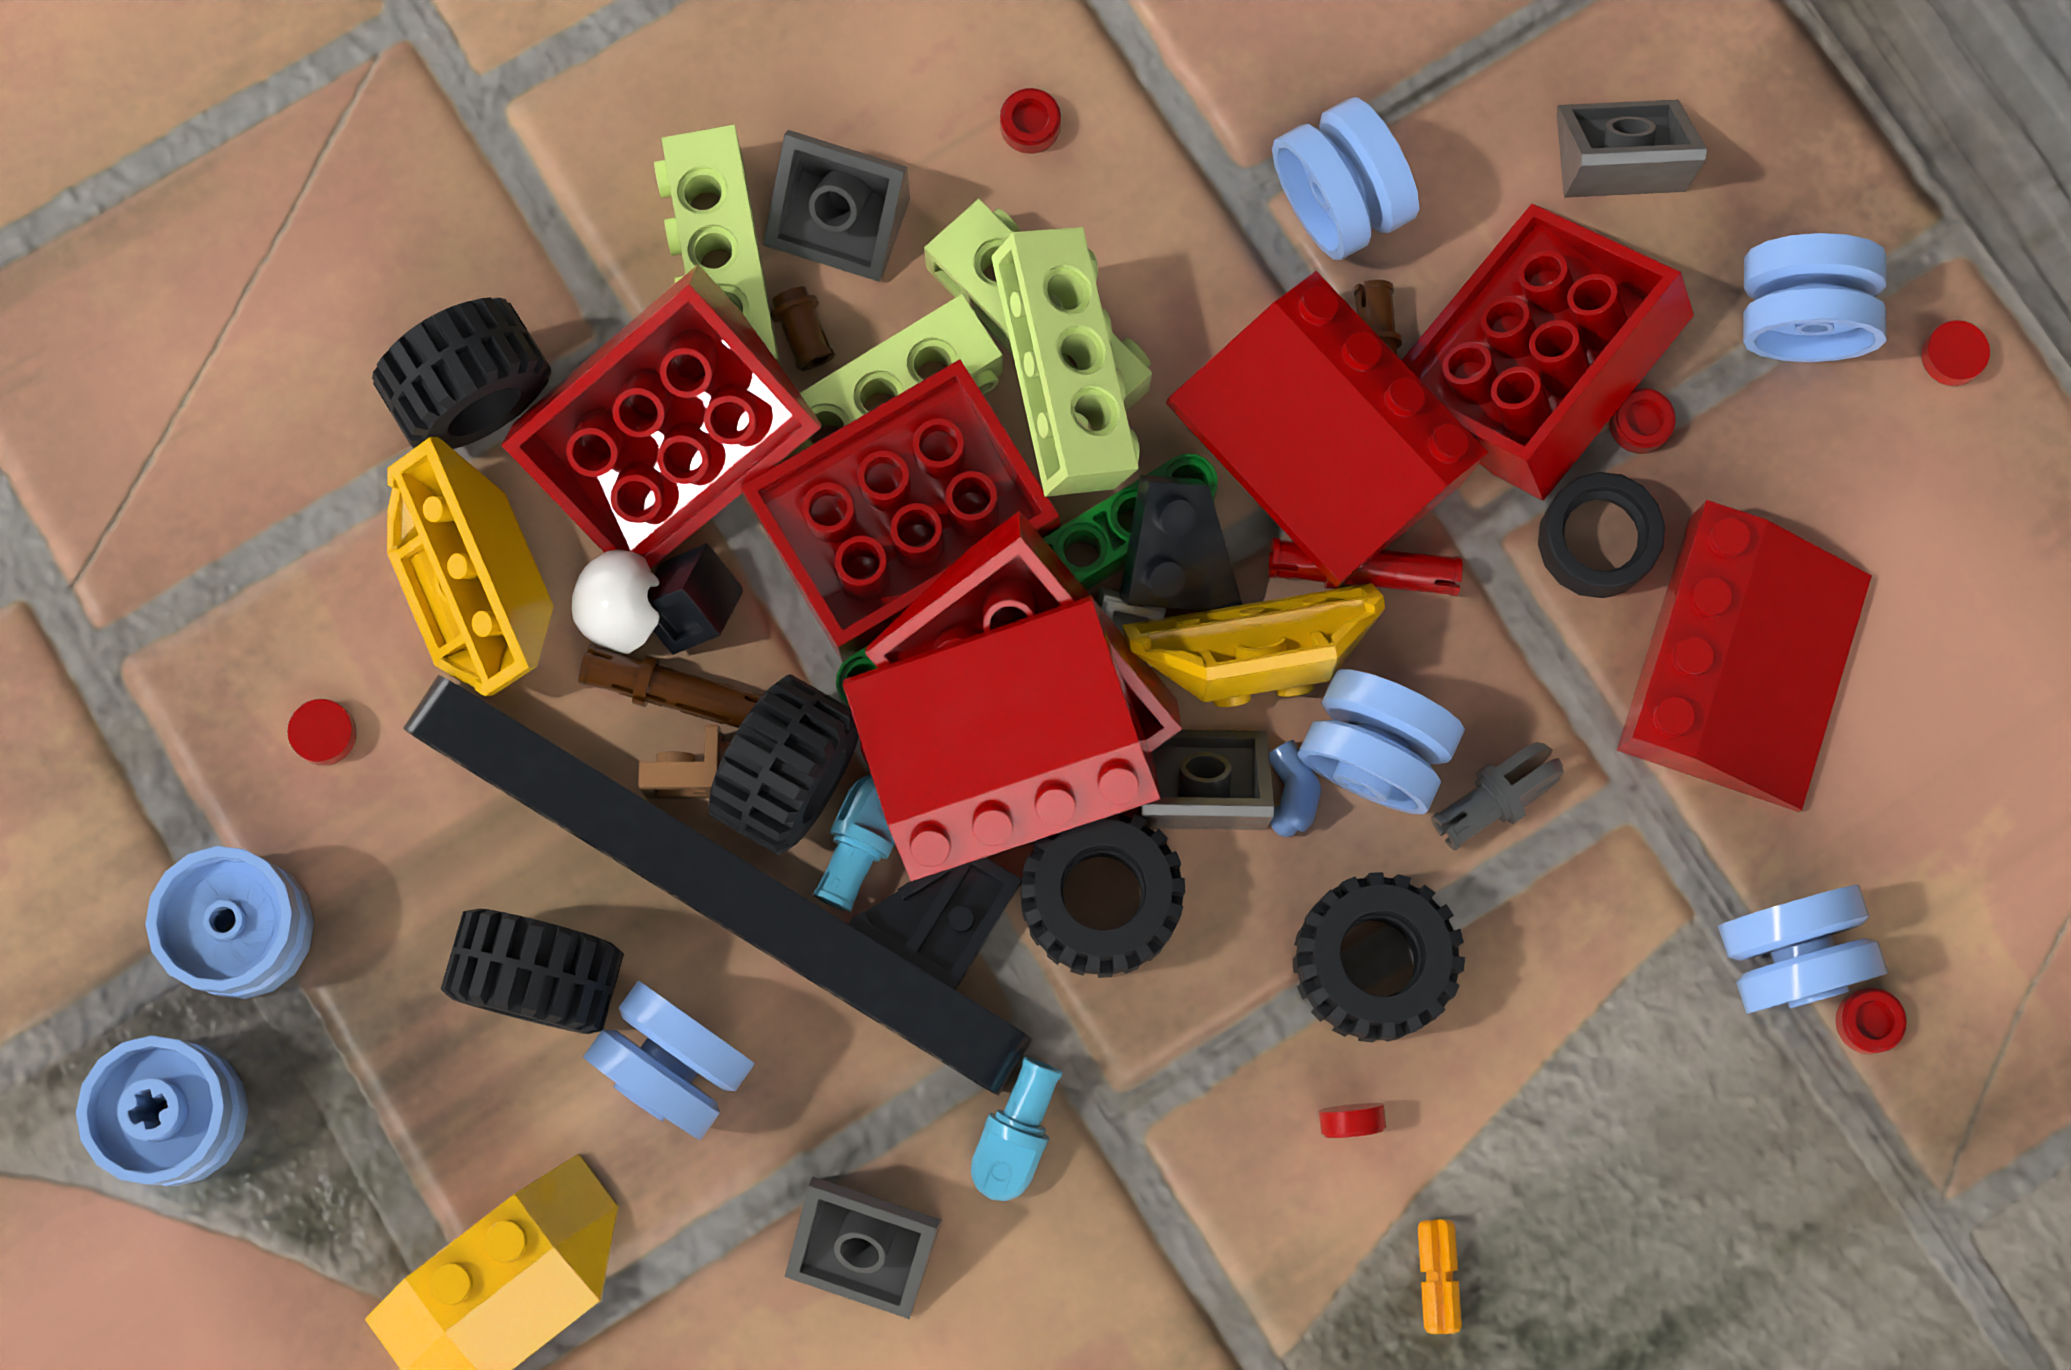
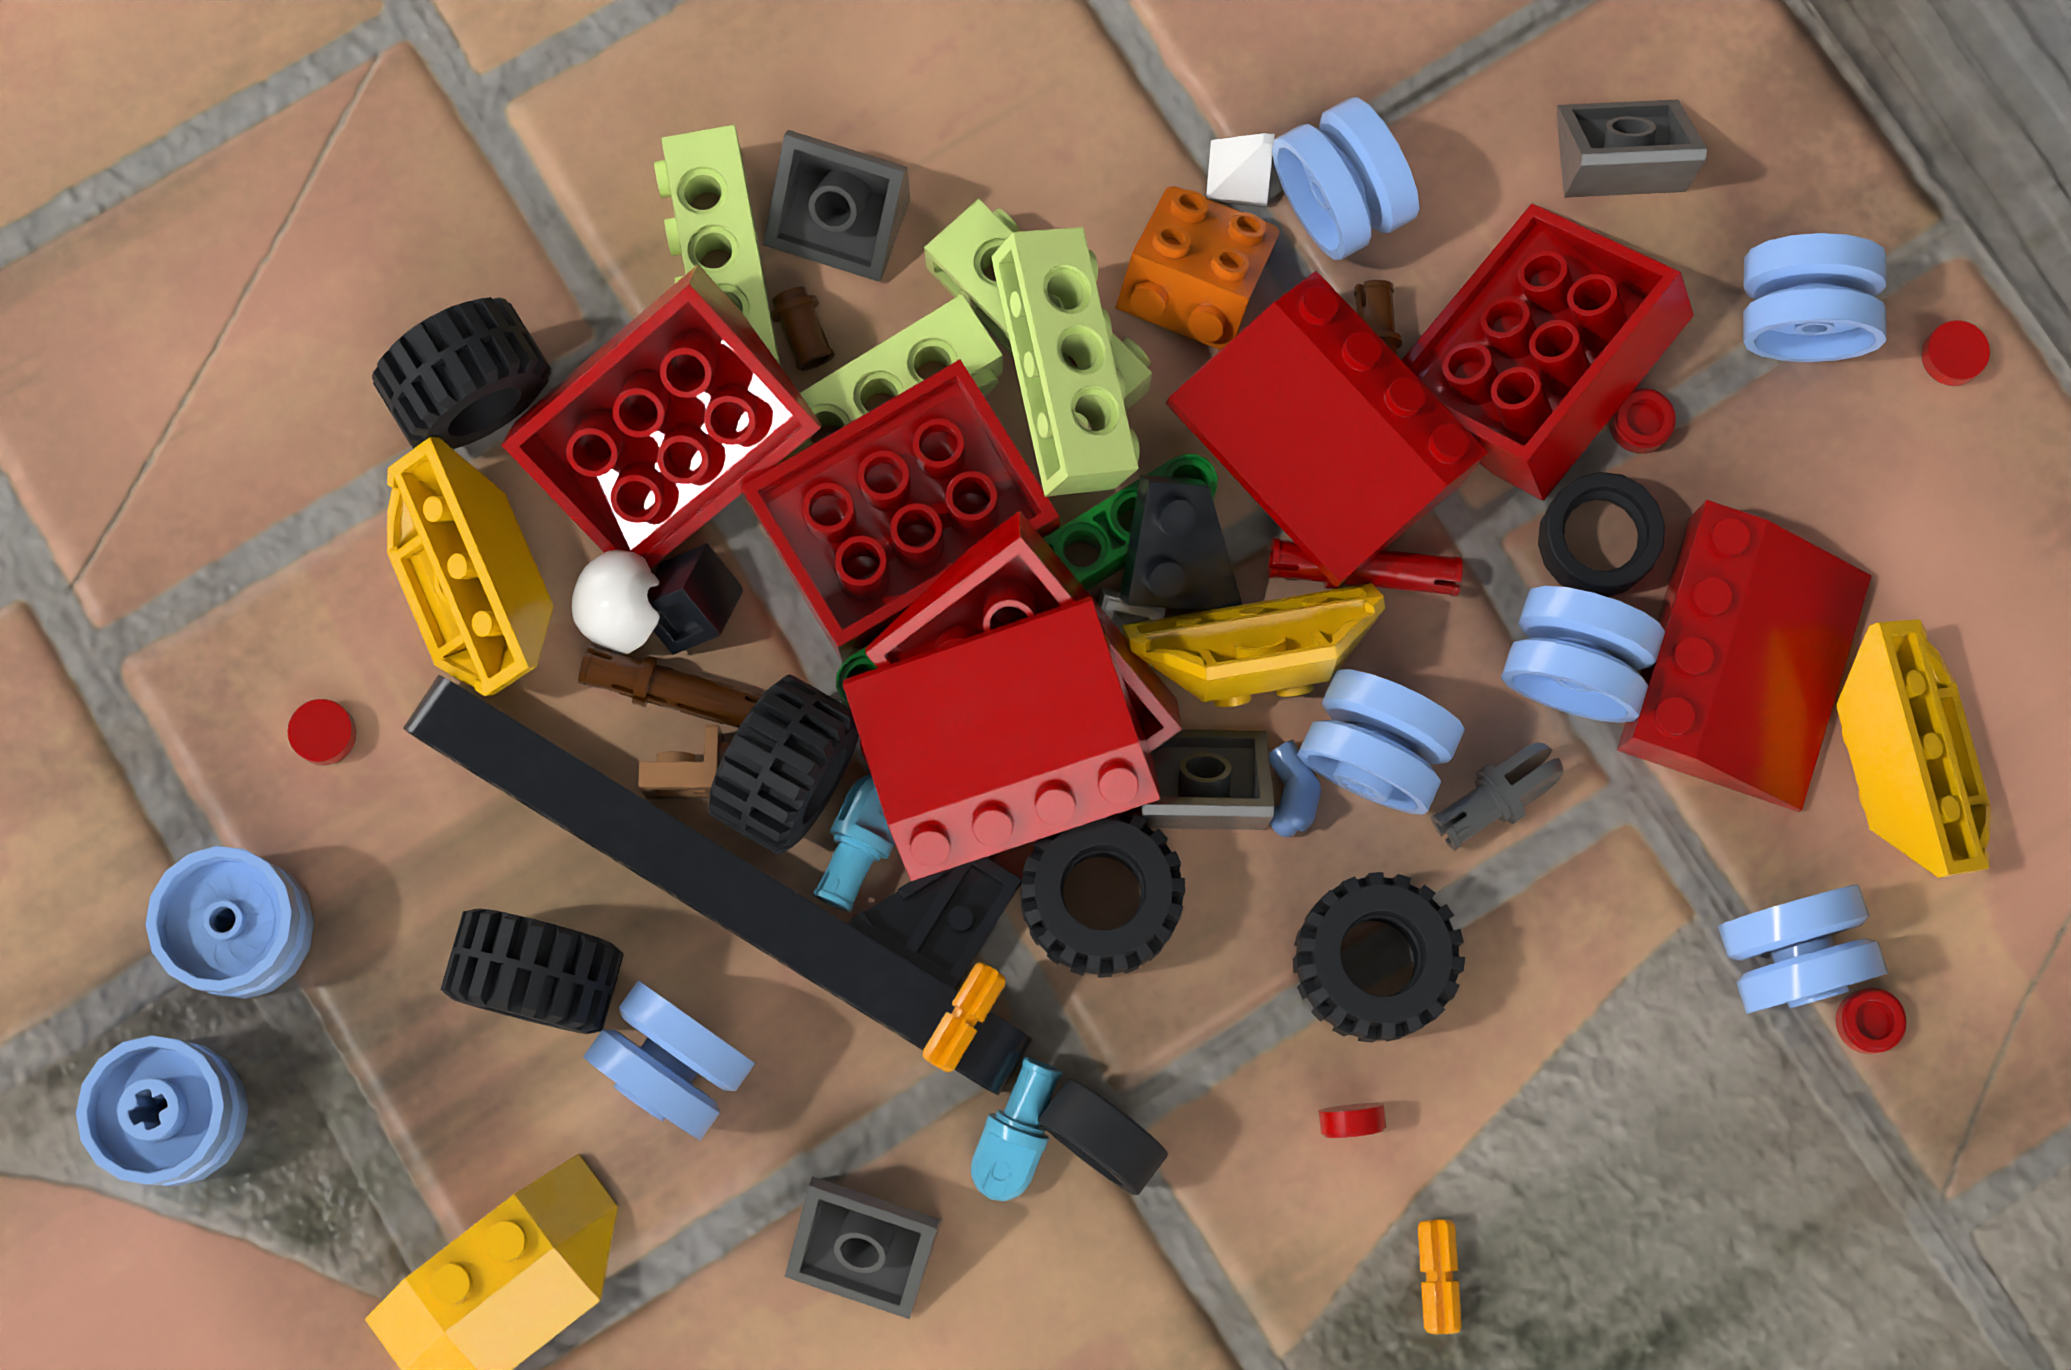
(957, 1028): none -> light orange piece
(1030, 120): red tile -> none
(1103, 1136): none -> black tyre
(1196, 267): none -> orange bracket
(1240, 169): none -> white slope
(1583, 654): none -> light blue wheel
(1915, 751): none -> yellow wedge

